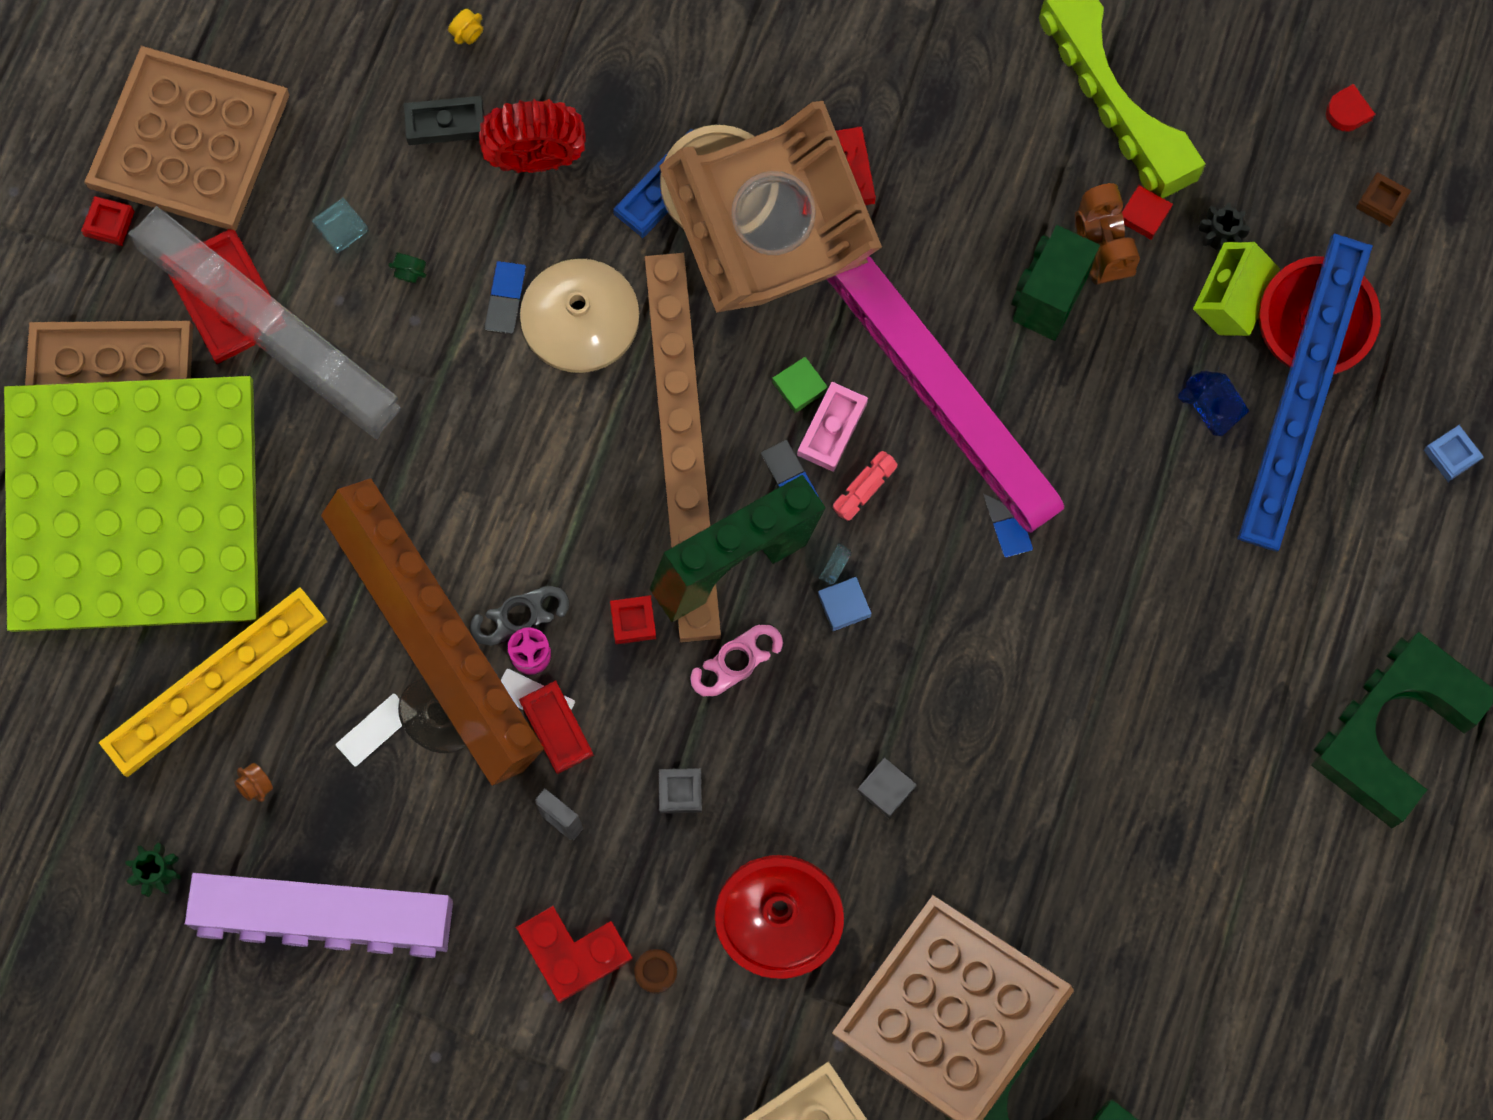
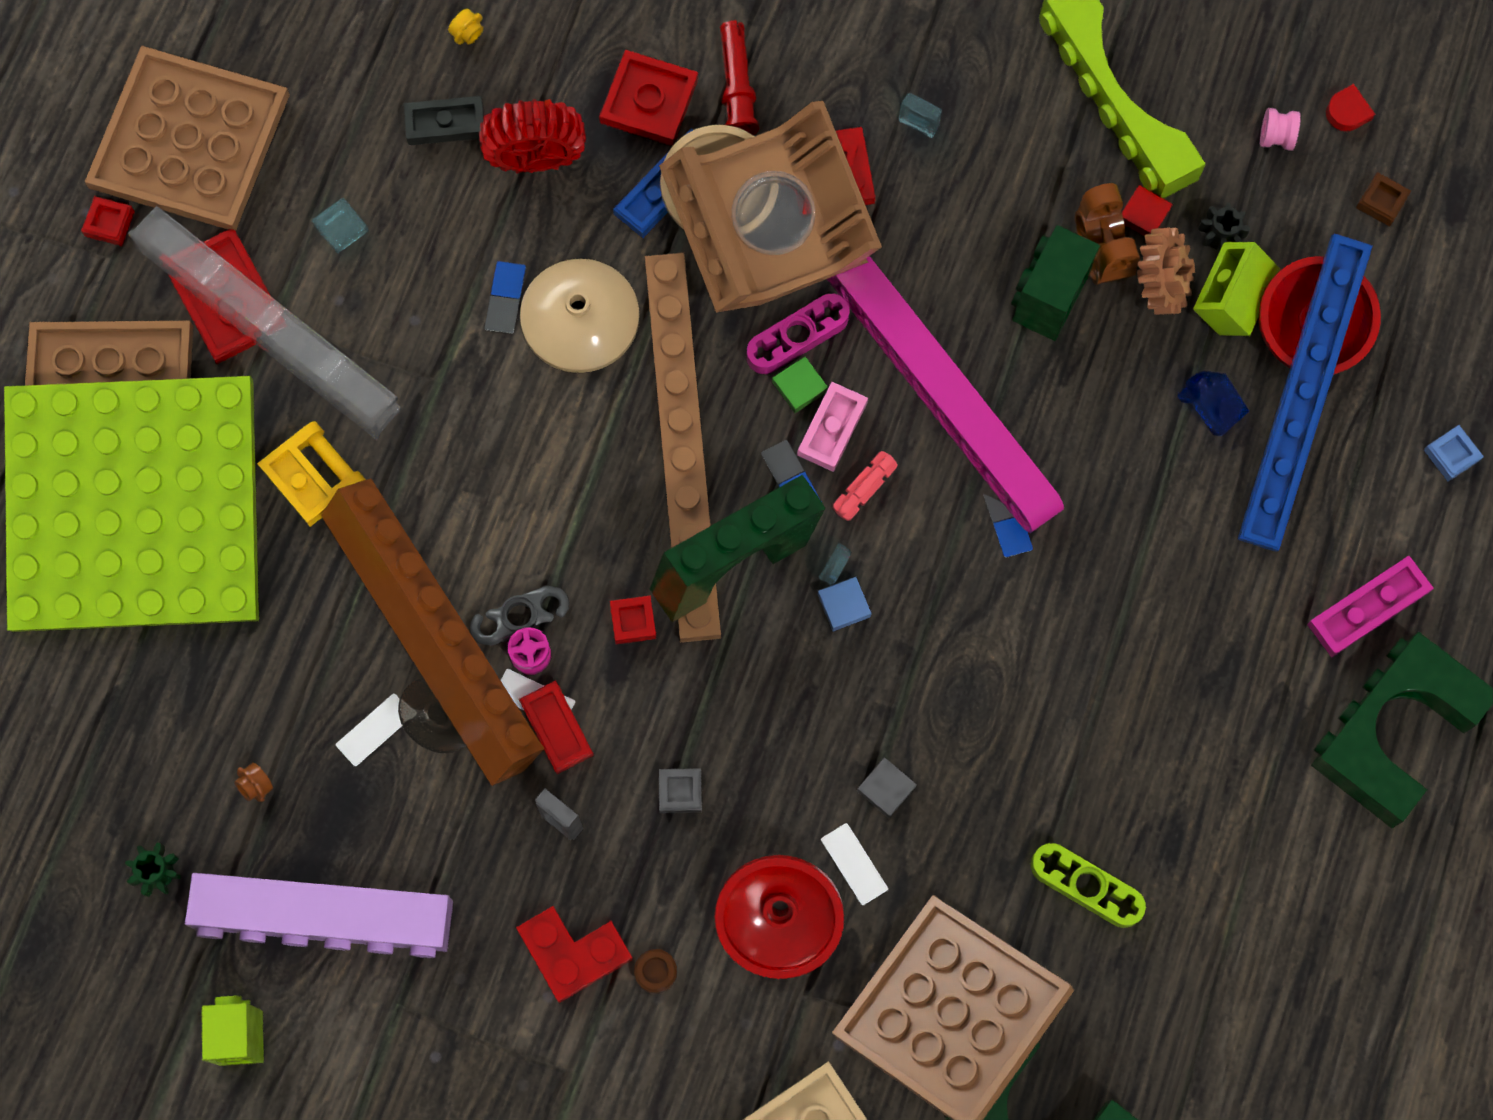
(212, 682): yellow plate -> none
(232, 1032): none -> lime brick
(299, 479): none -> yellow plate
(408, 267): dark green plate -> none
(649, 97): none -> red plate
(728, 677): bright pink piece -> none
(738, 95): none -> red pin
(827, 327): none -> dark pink beam
(854, 864): none -> white sticker
(920, 115): none -> clear light blue tile
(1110, 910): none -> lime beam
(1166, 271): none -> nougat gear
(1280, 129): none -> bright pink wheel
(1370, 606): none -> dark pink plate

